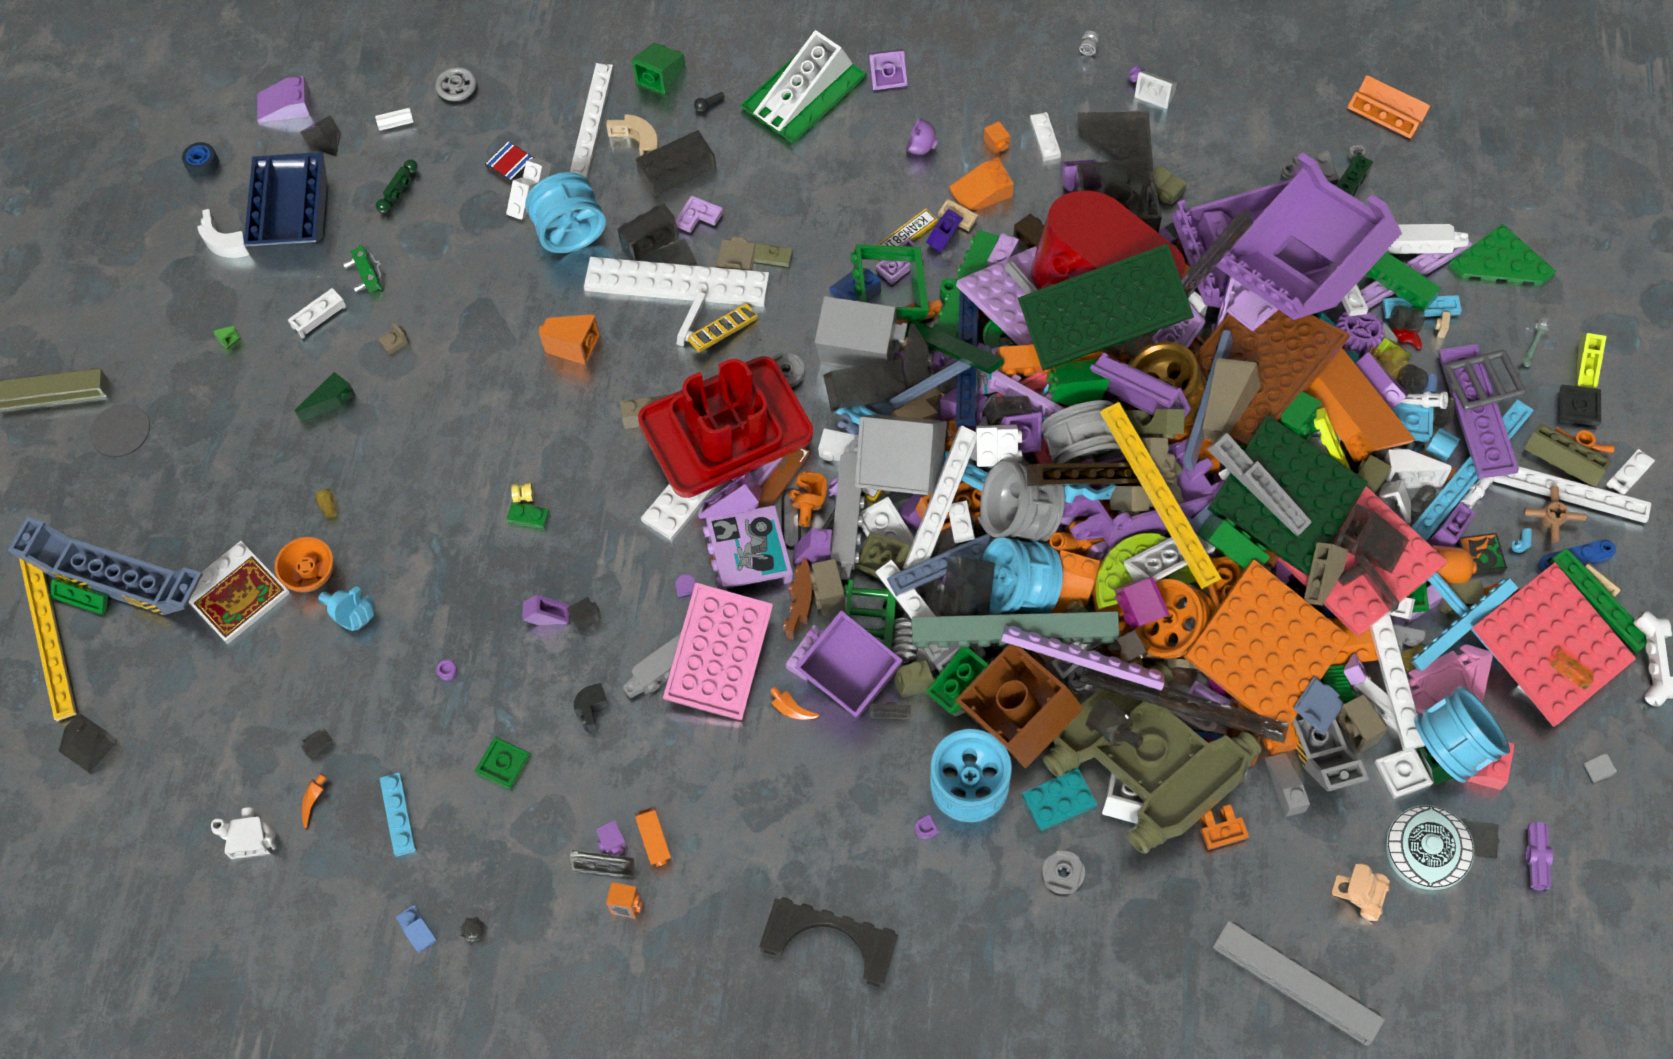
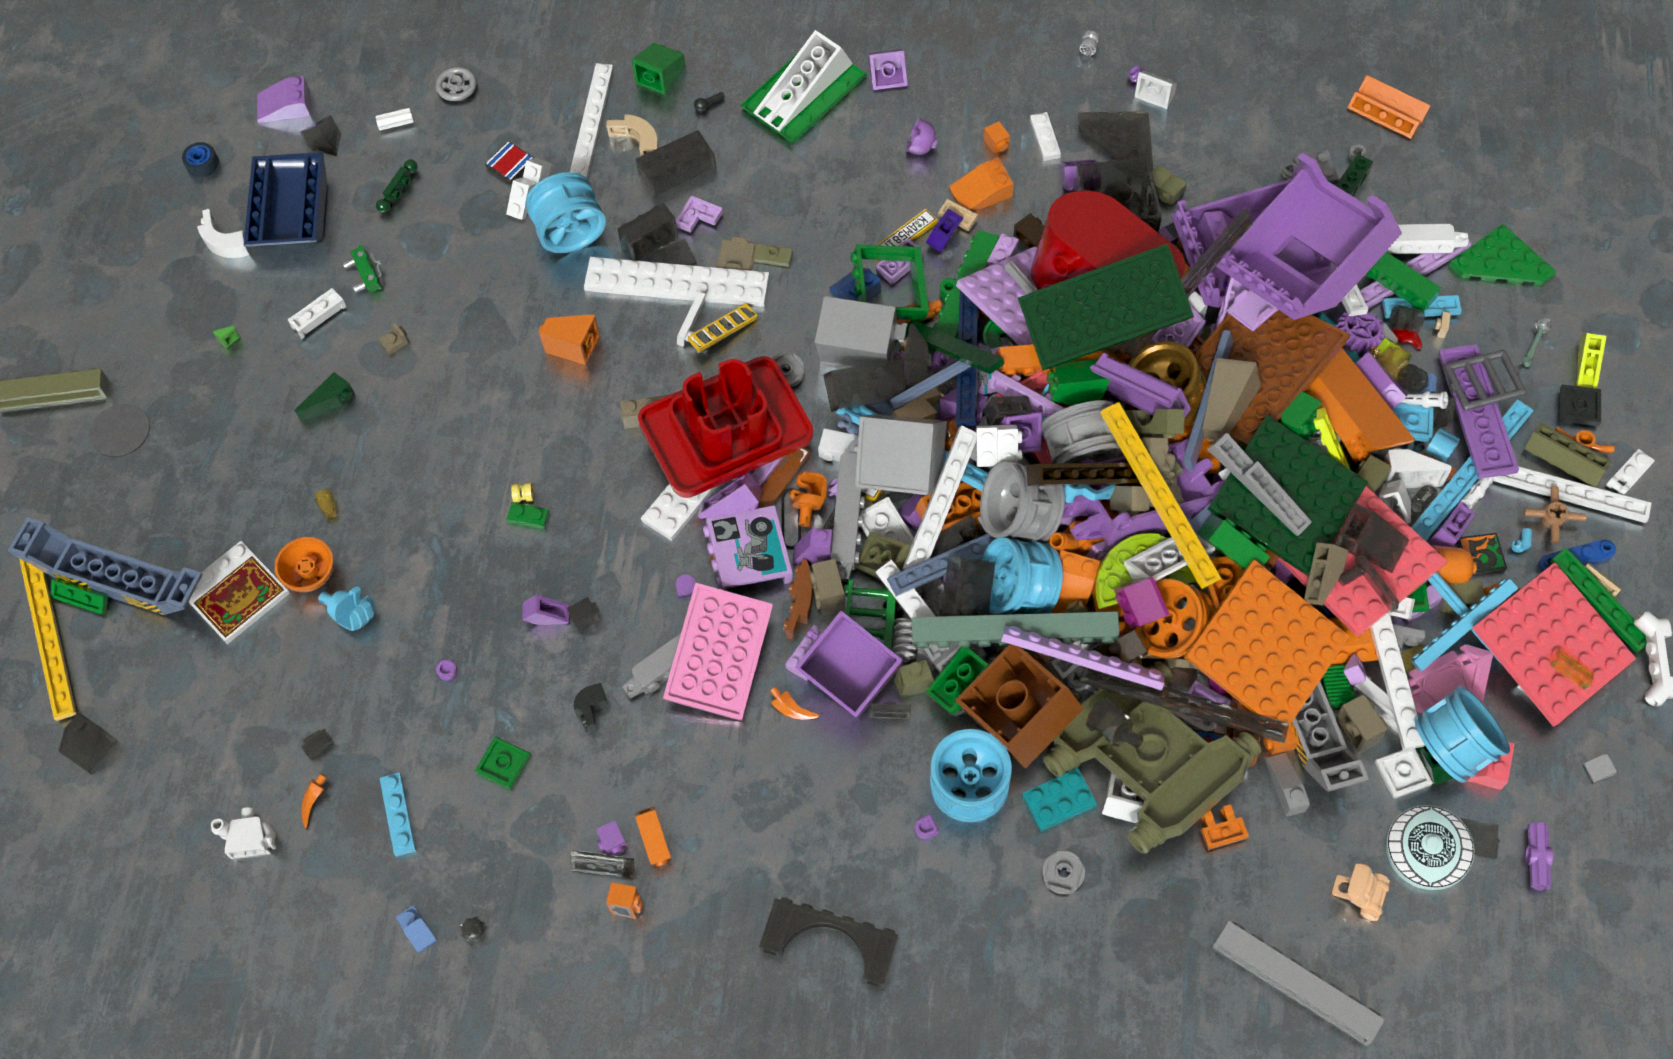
(961, 522): white plate -> none
(1319, 705): sand blue piece -> none

